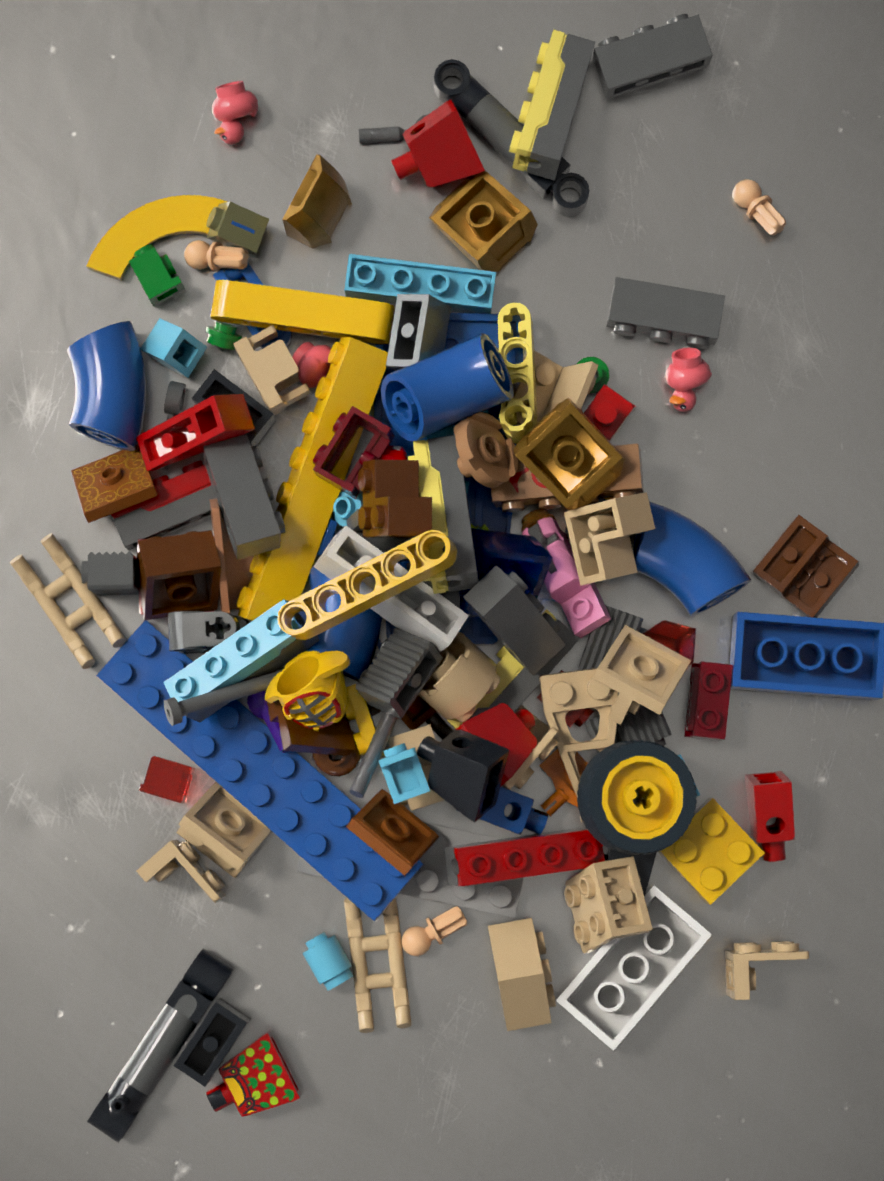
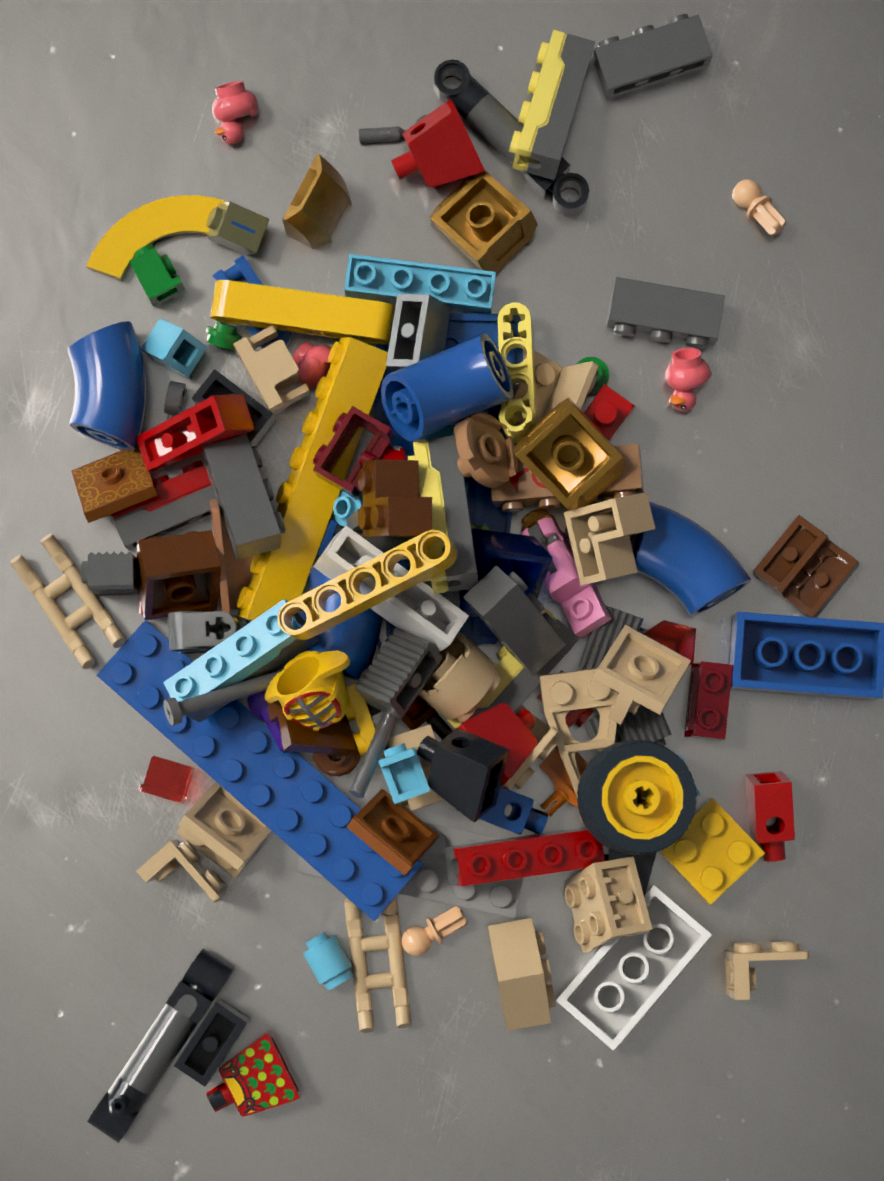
(216, 256): light nougat axle -> none

